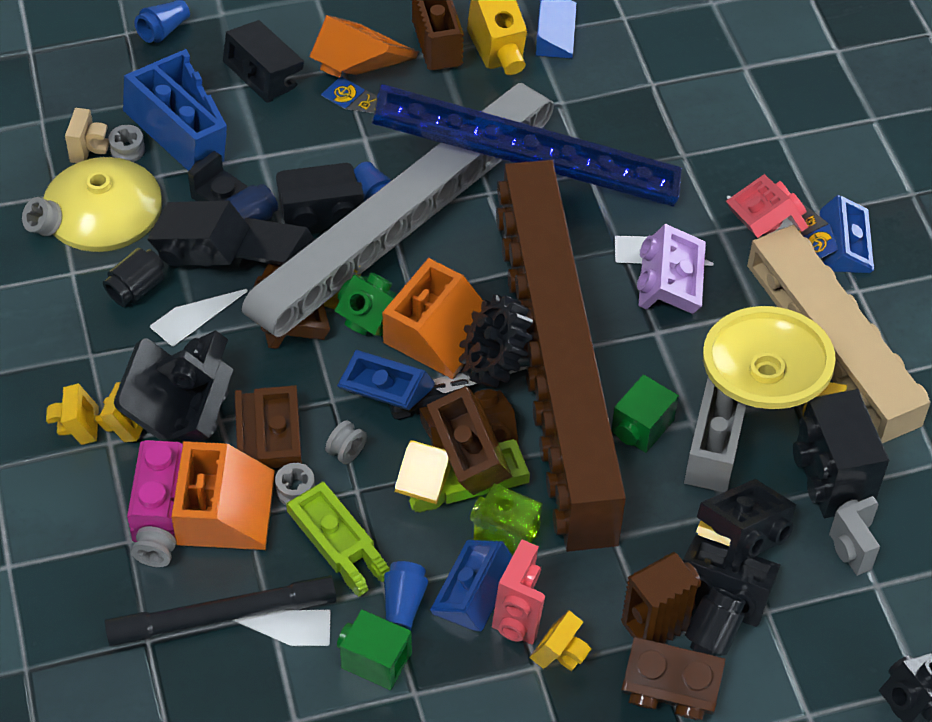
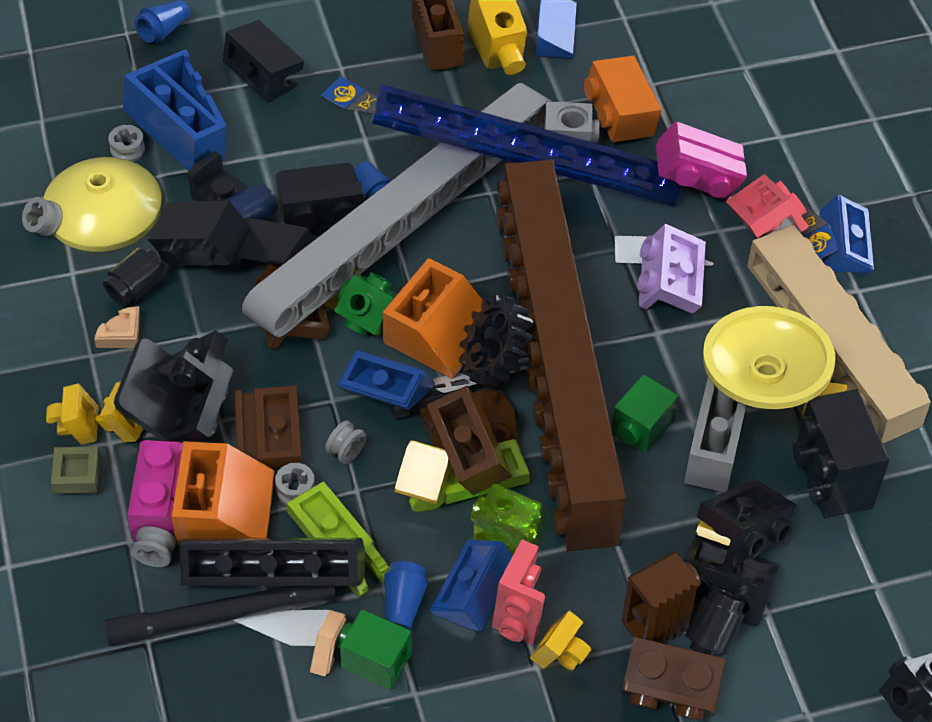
(75, 470): none -> olive plate
(85, 136): tan tile -> none
(120, 331): none -> light nougat tile
(187, 318): white sticker -> none
(272, 561): none -> black brick
(326, 642): none -> light nougat tile
(356, 48): orange slope -> none
(572, 120): none -> light grey brick
(622, 98): none -> orange brick
(701, 160): none -> dark pink brick
(852, 537): light grey bracket -> none

